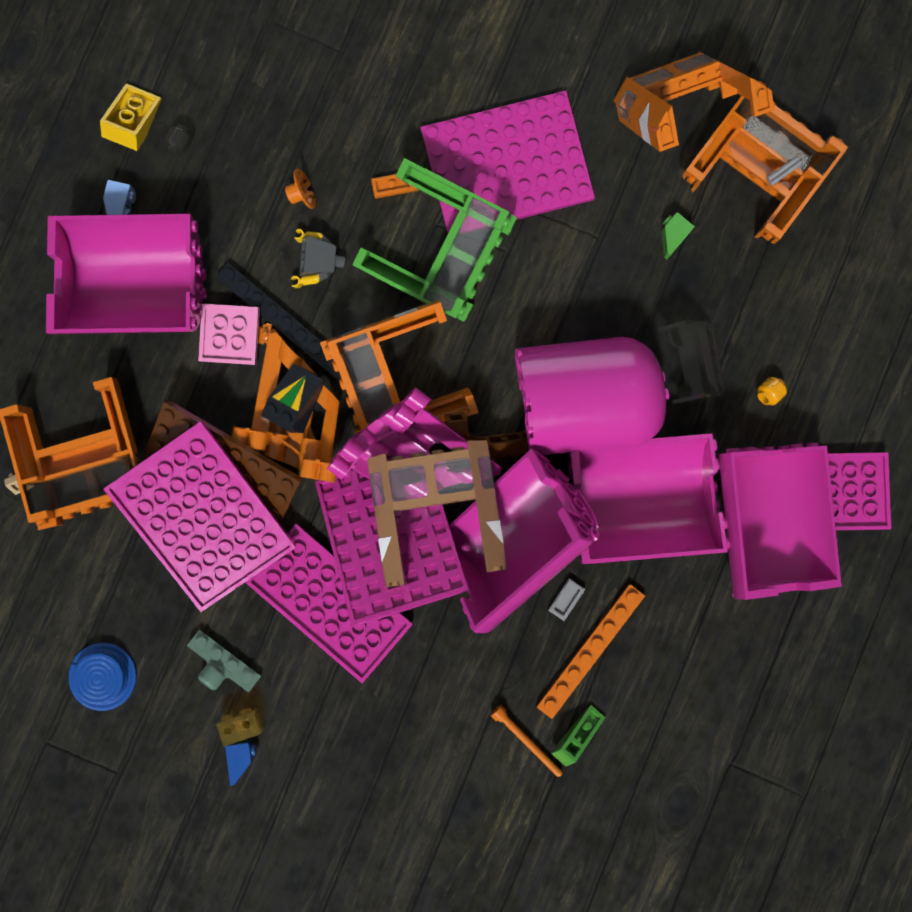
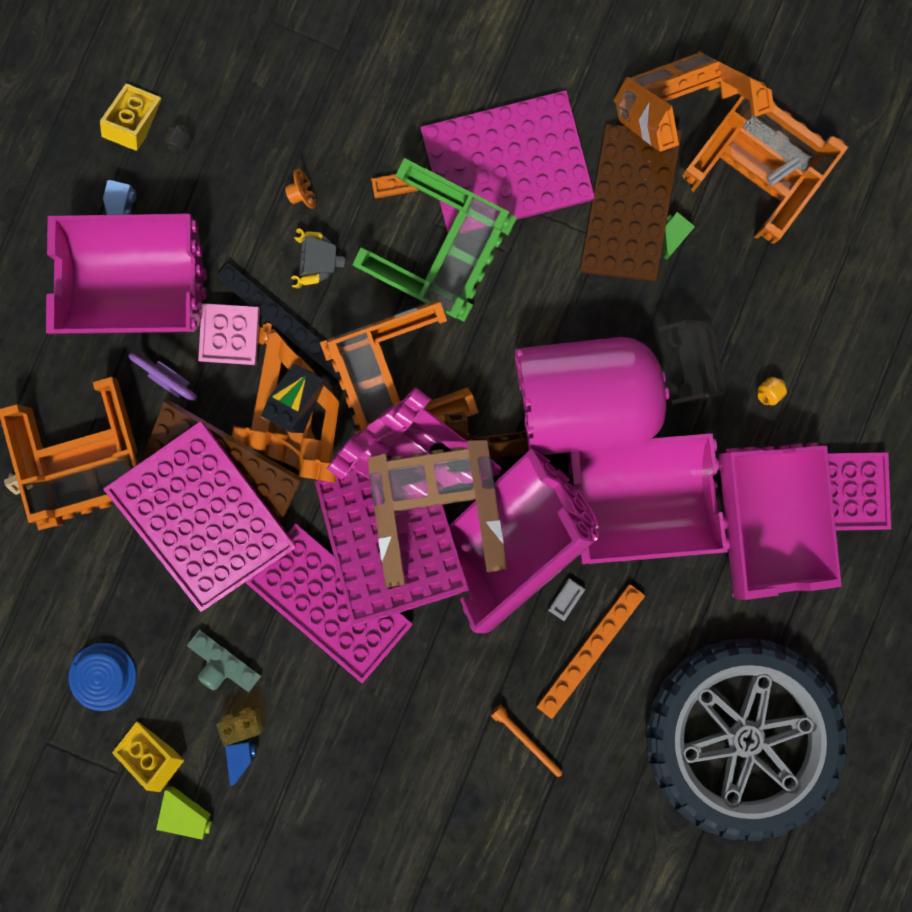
(147, 758): none -> yellow slope
(165, 377): none -> medium lavender bar
(183, 815): none -> lime slope
(578, 736): bright green slope -> none
(629, 206): none -> reddish brown plate
(824, 727): none -> wheel

